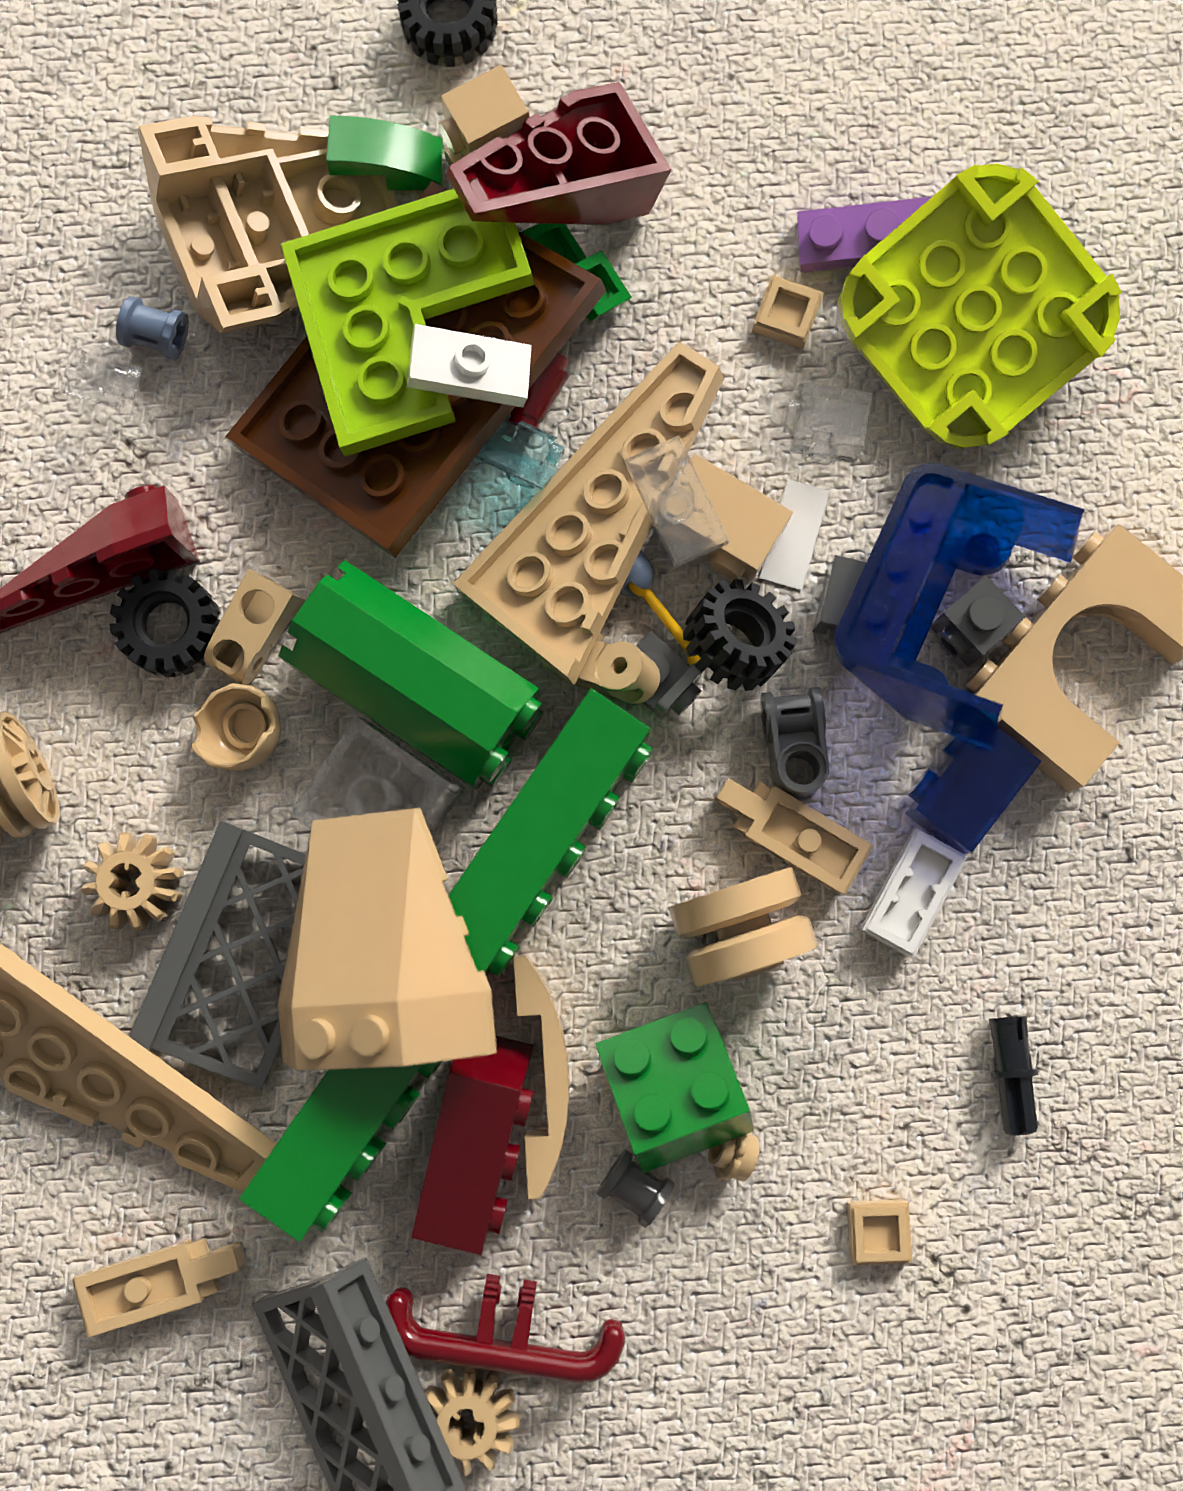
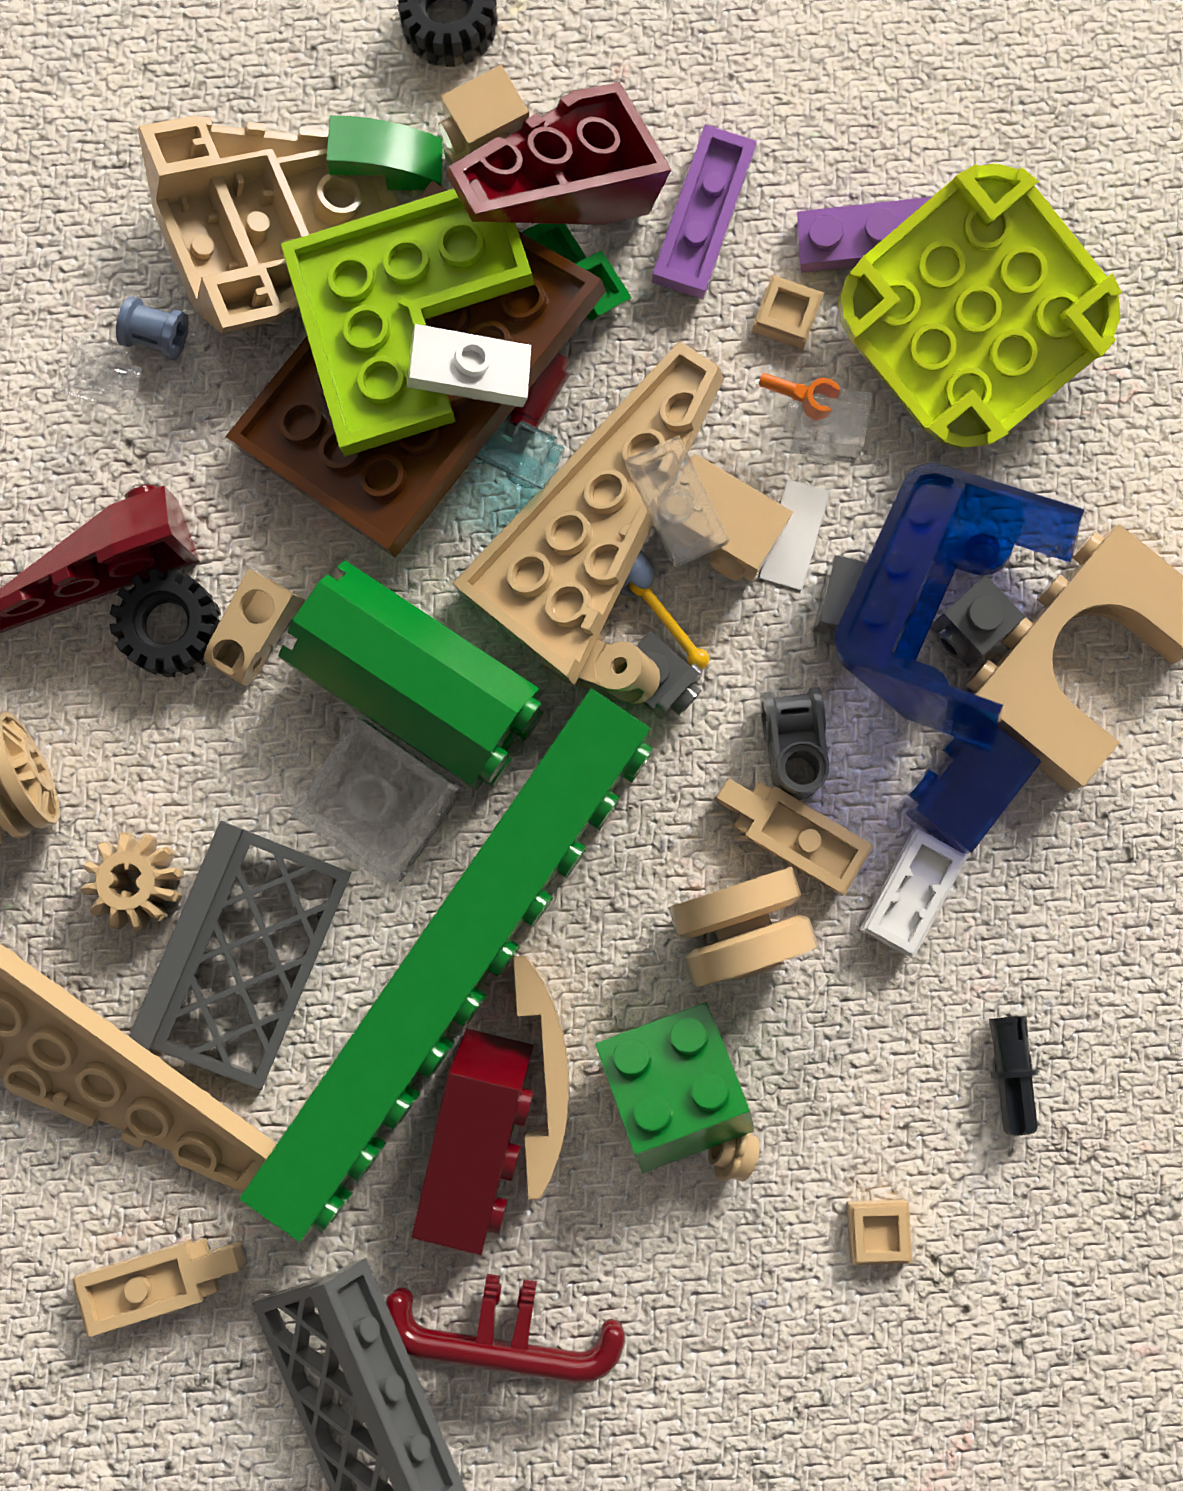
(236, 728): tan hair -> none
(378, 953): tan wedge -> none
(488, 1409): tan gear -> none
(635, 1190): dark grey bush -> none
(704, 211): none -> medium lavender plate
(727, 654): black tyre -> none
(804, 393): none -> orange hand

